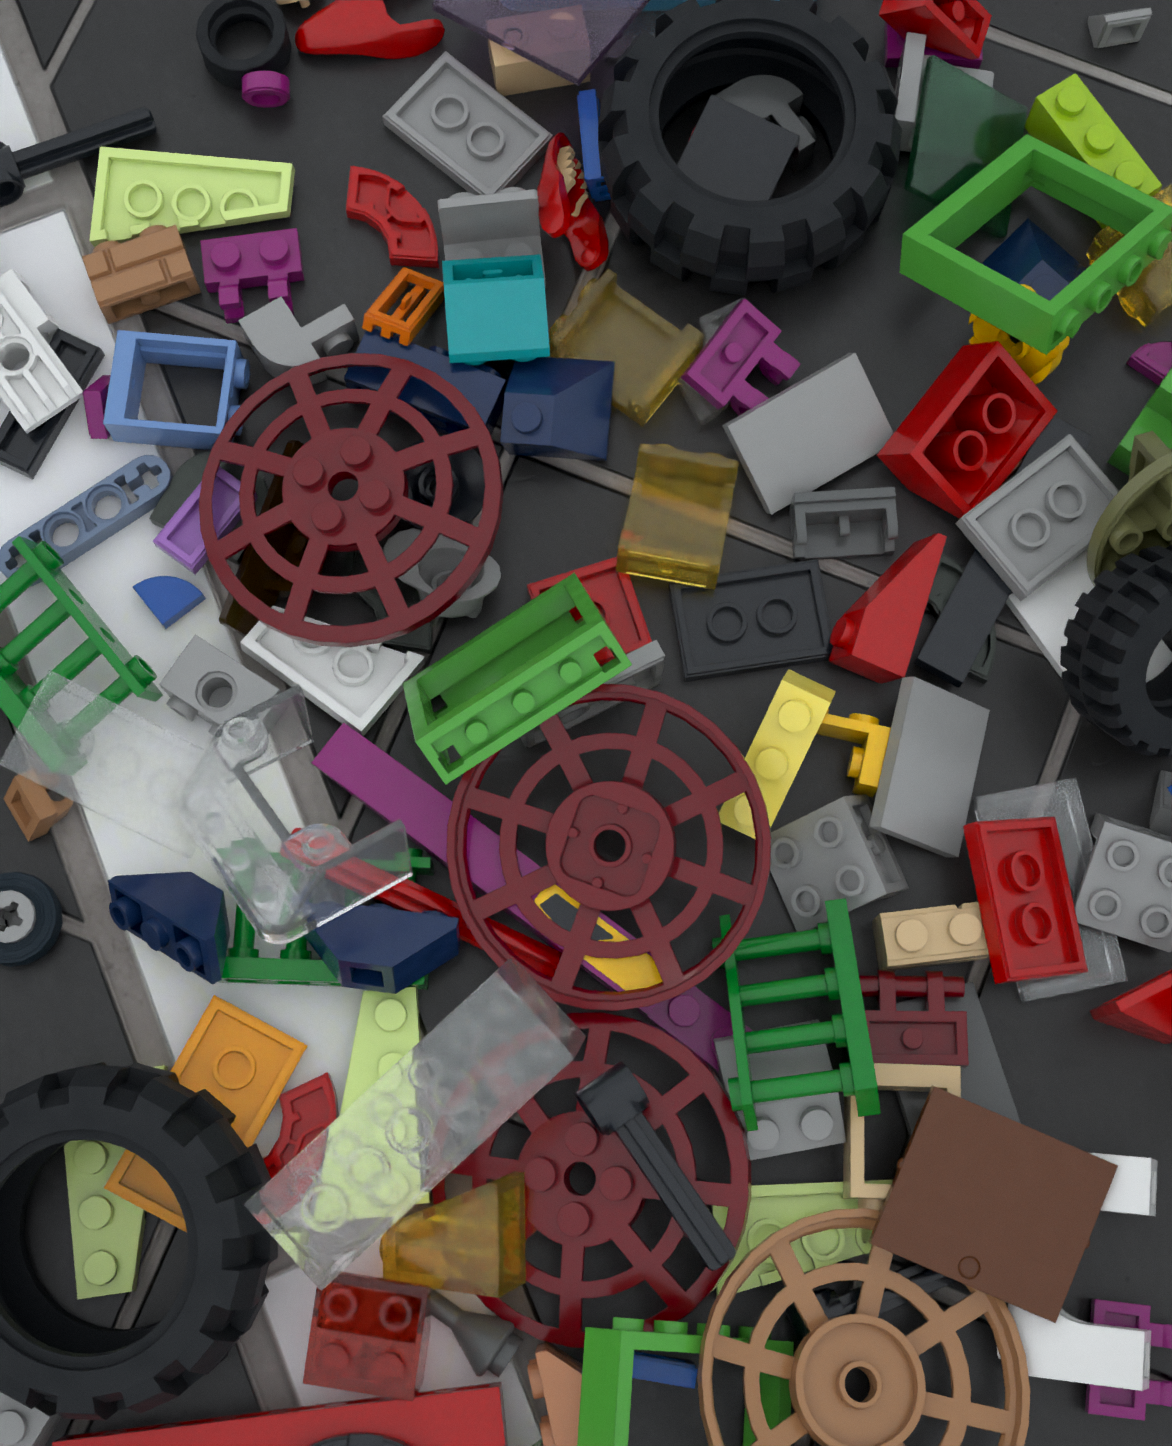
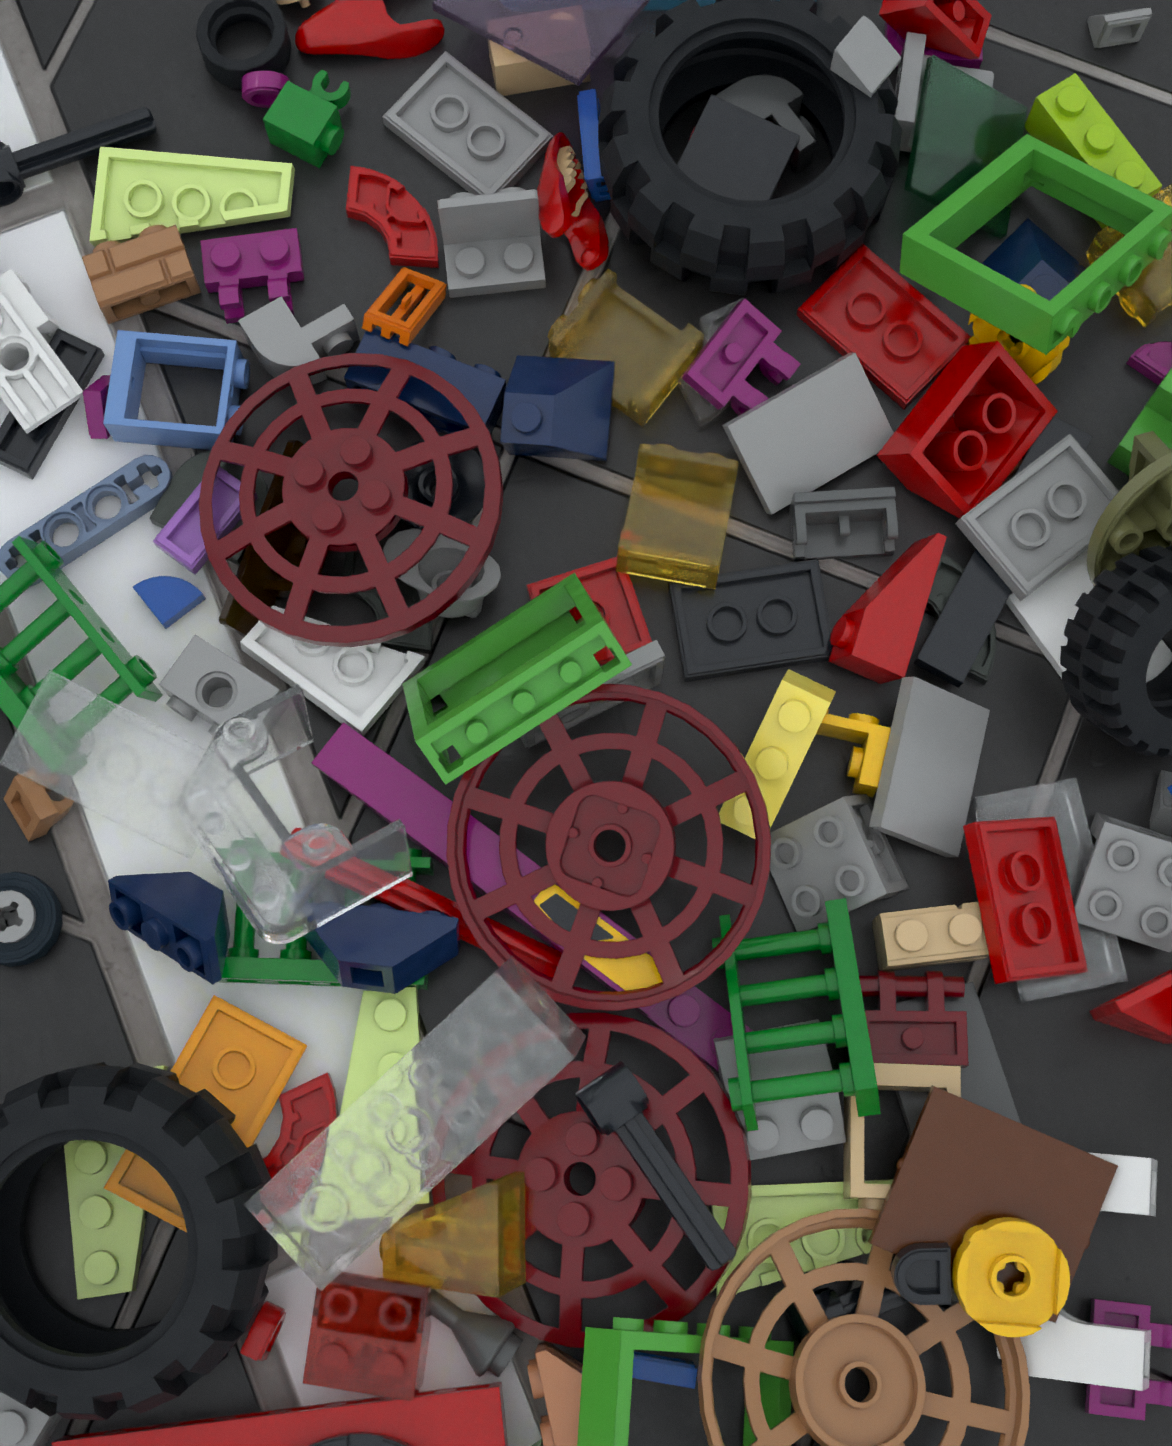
(264, 1332): none -> red tile
(308, 121): none -> green brick
(495, 309): teal slope -> none
(865, 57): none -> light grey slope
(887, 324): none -> red tile
(923, 1273): none -> black tile
(1030, 1302): none -> yellow plate

